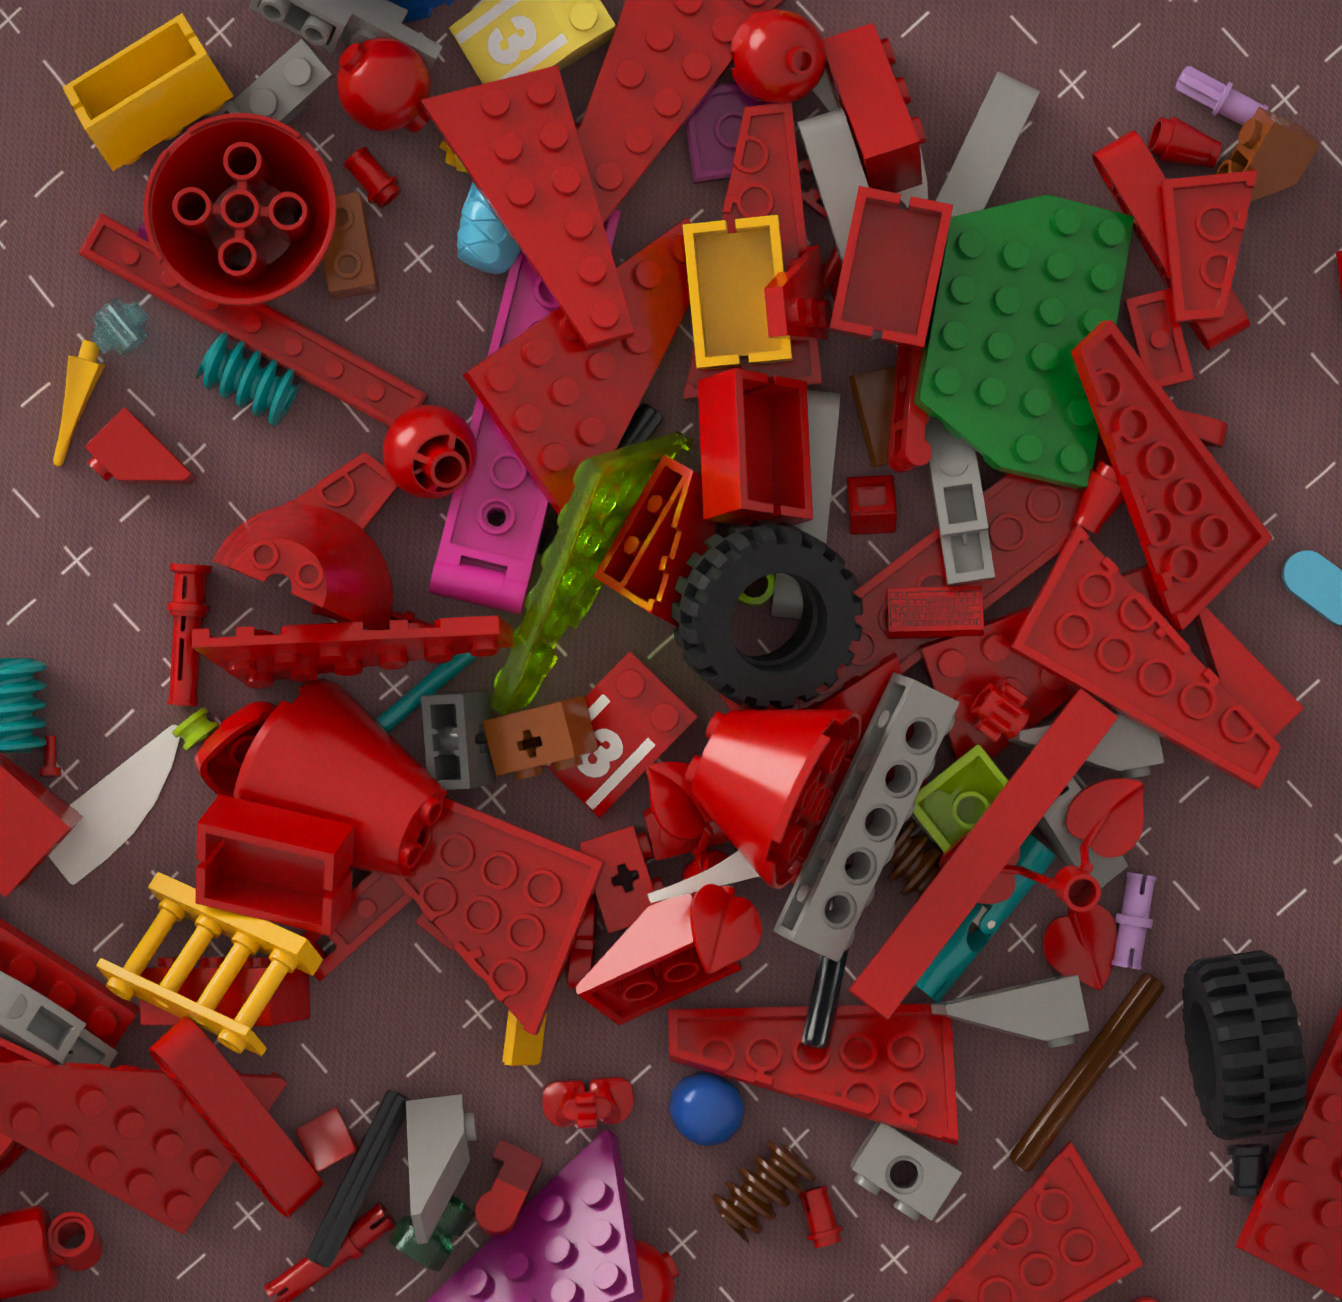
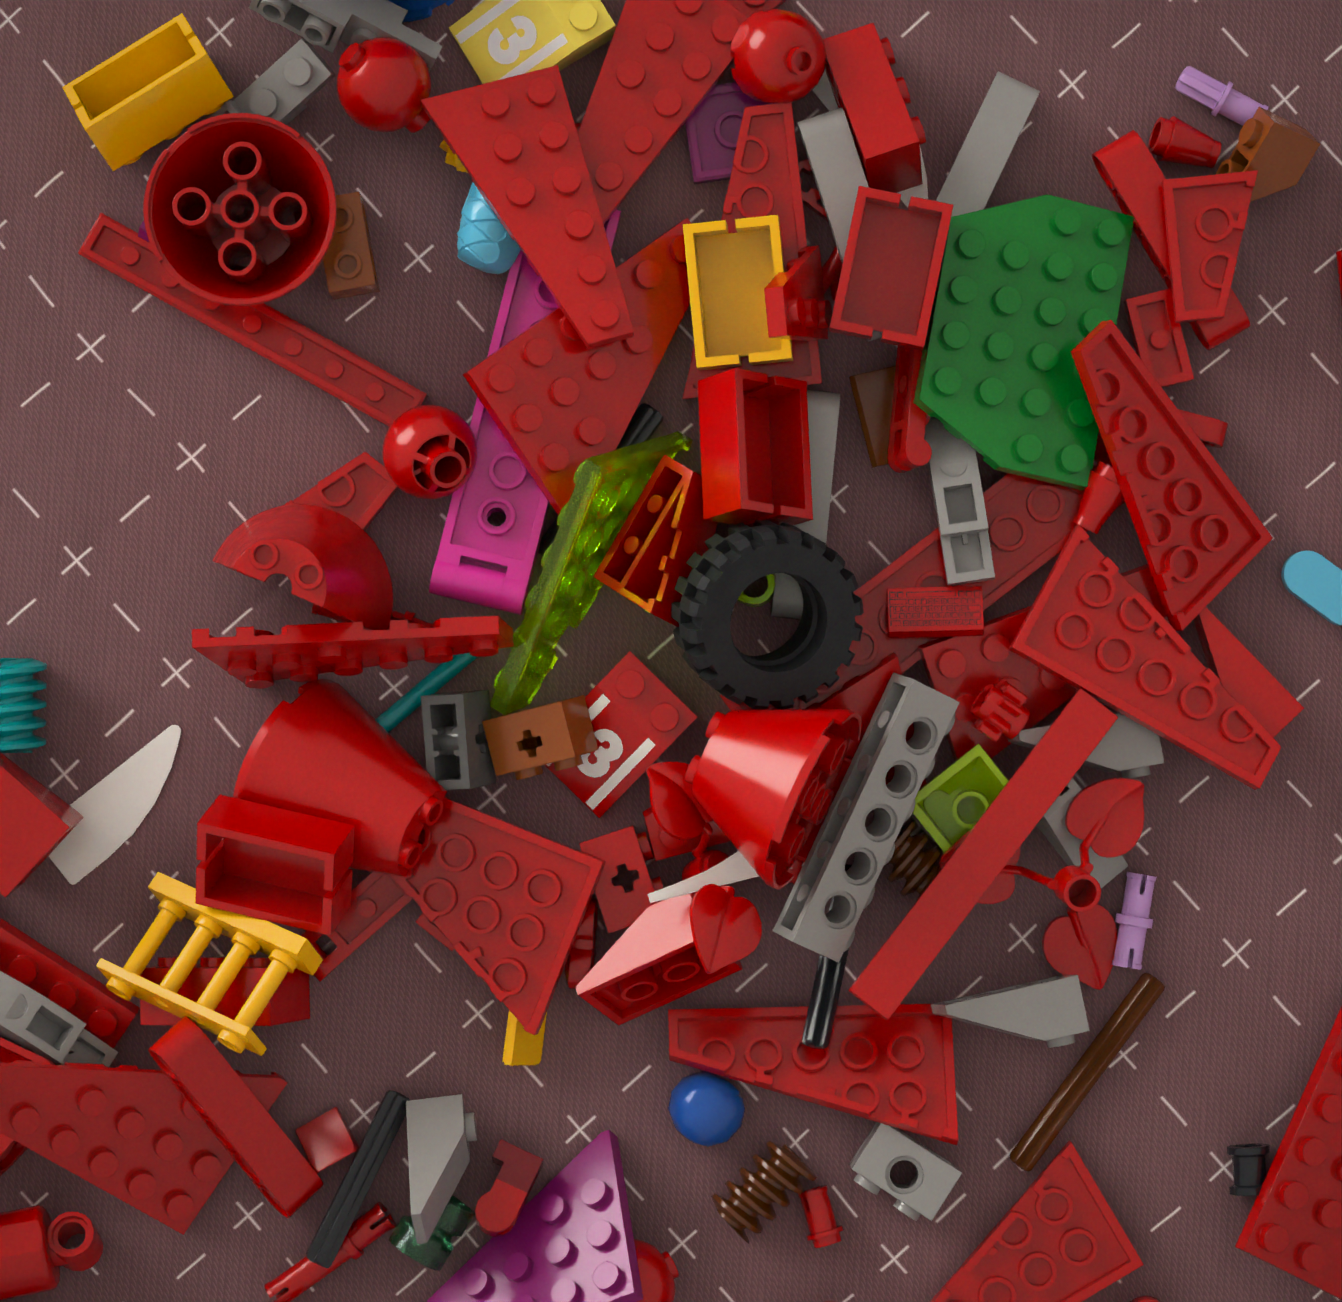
(50, 769): red piece -> none
(81, 379): yellow piece -> none
(119, 327): clear light blue gear -> none
(134, 454): red slope -> none
(188, 609): red pin -> none
(195, 729): lime bush -> none
(226, 748): red piece -> none
(248, 380): teal piece -> none
(373, 178): red pin -> none
(570, 1103): red piece -> none
(871, 504): red slope -> none
(964, 948): teal piece -> none
(1244, 1045): black tyre -> none

